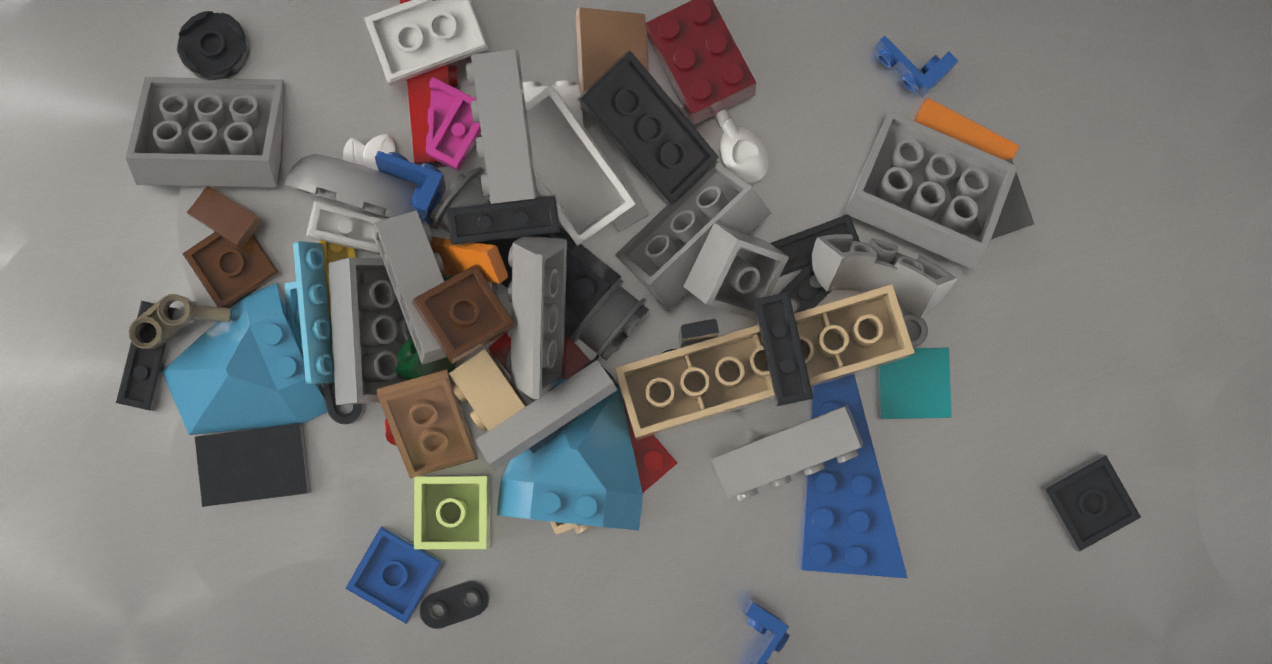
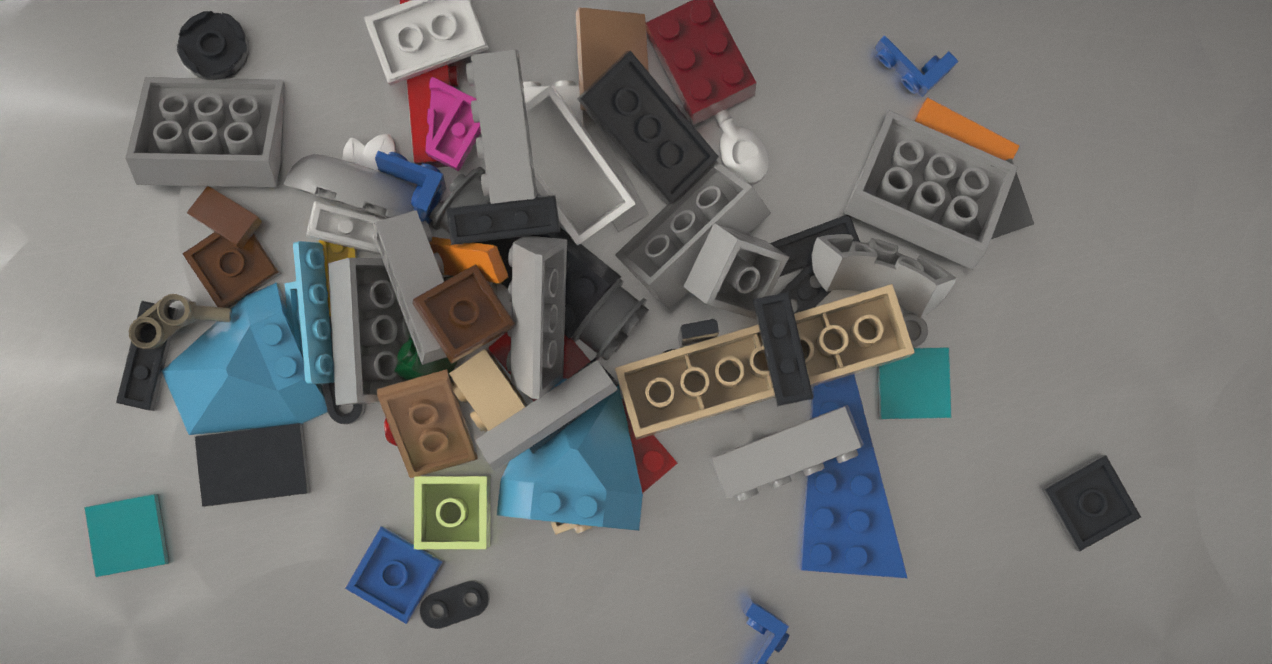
(126, 535): none -> teal tile

